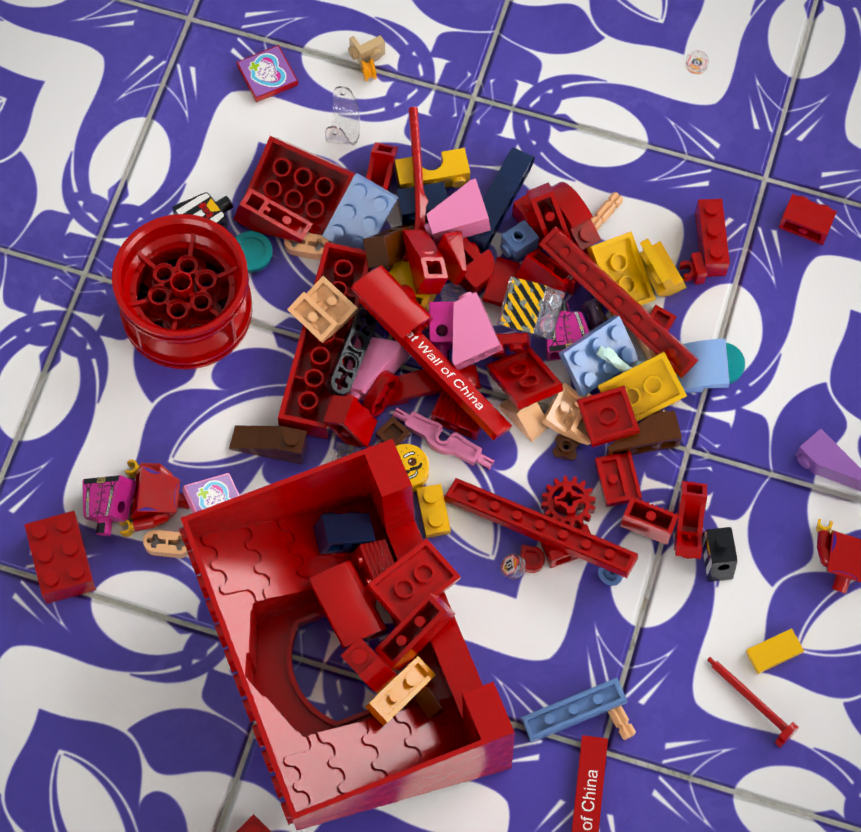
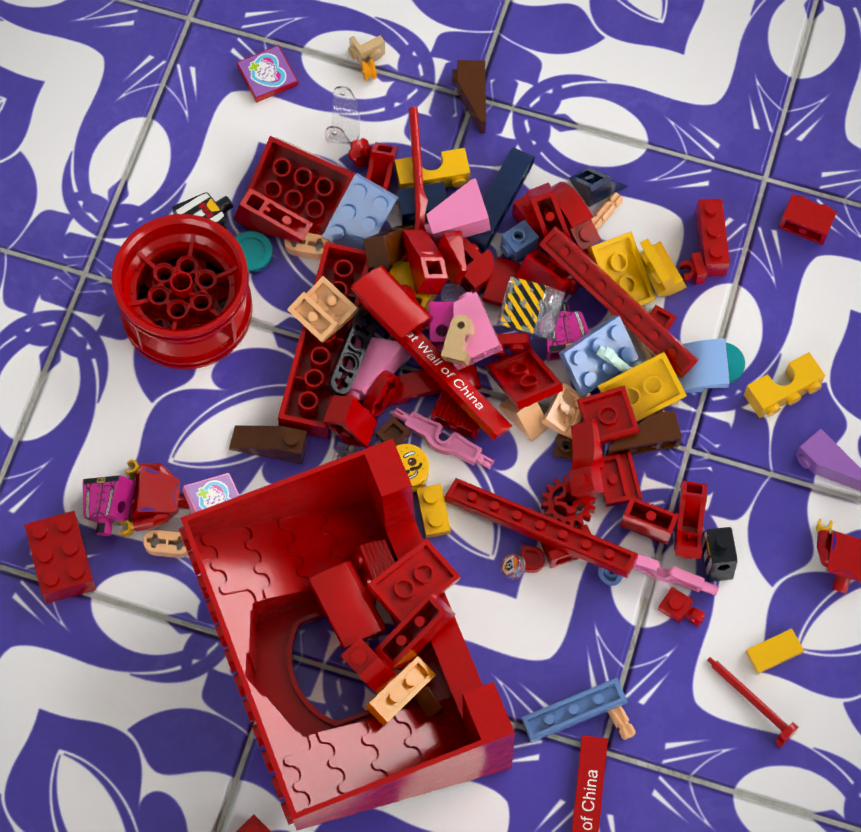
(343, 532): dark blue brick -> none
(360, 152): none -> red plant
(456, 341): none -> tan leg
(472, 89): none -> reddish brown slope
(587, 460): none -> red slope
(593, 313): clear purple bush -> none
(594, 185): none -> dark blue slope
(674, 576): none -> bright pink piece
(678, 605): none -> red plate
(697, 62): clear tile -> none
(768, 396): none -> yellow arch

